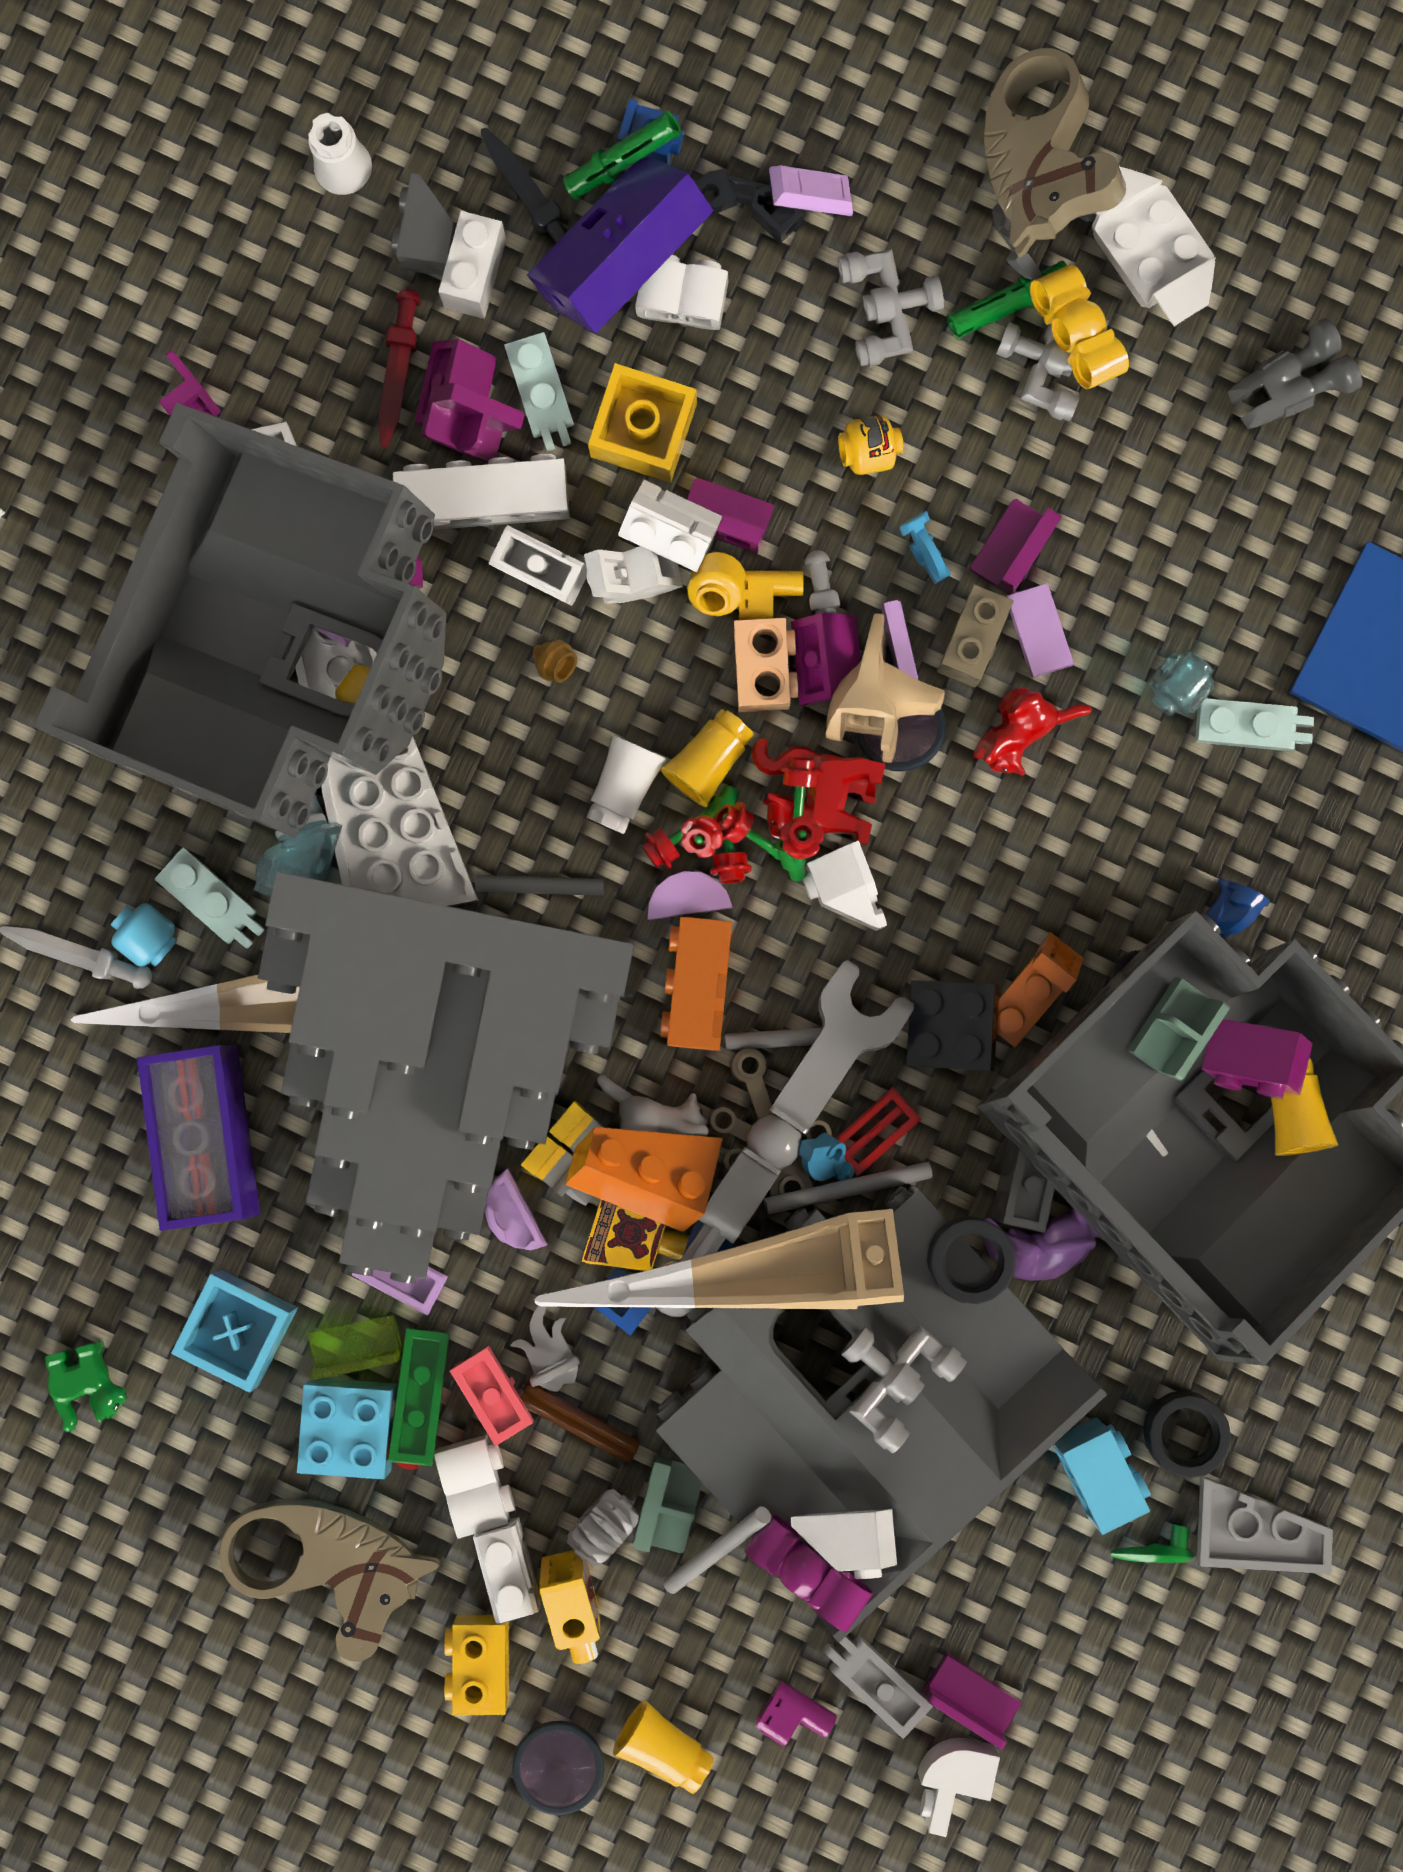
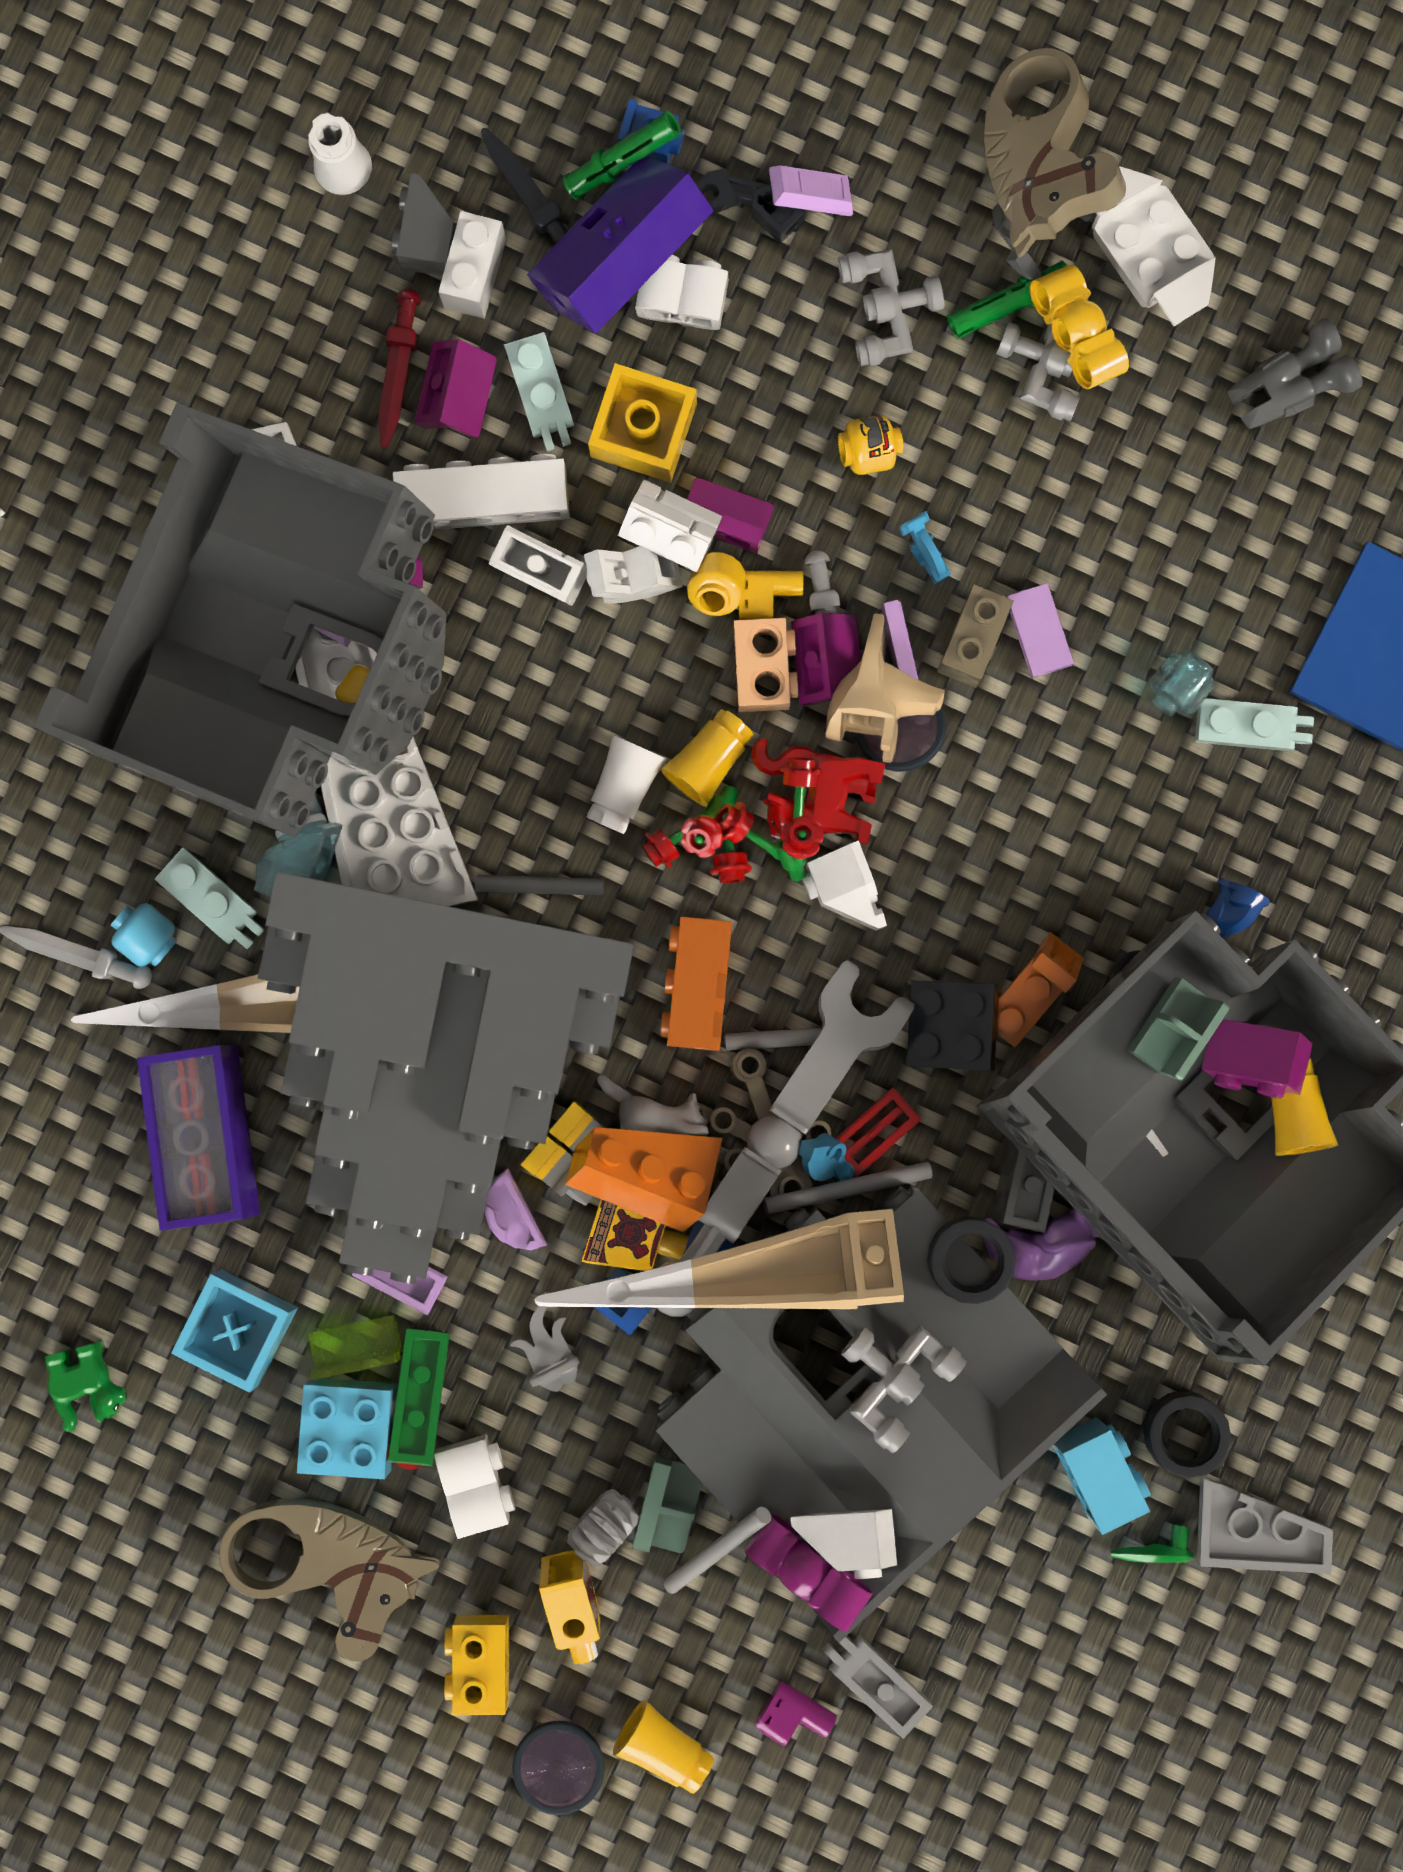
(189, 392): magenta panel -> none
(468, 421): magenta panel -> none
(492, 1395): coral panel -> none
(508, 1572): white brick -> none
(555, 661): pearl gold plate -> none
(580, 1423): reddish brown axle -> none
(687, 894): lavender tile -> none
(952, 1768): white brick -> none
(971, 1699): magenta panel -> none
(1014, 545): magenta panel -> none
(1024, 721): red animal -> none

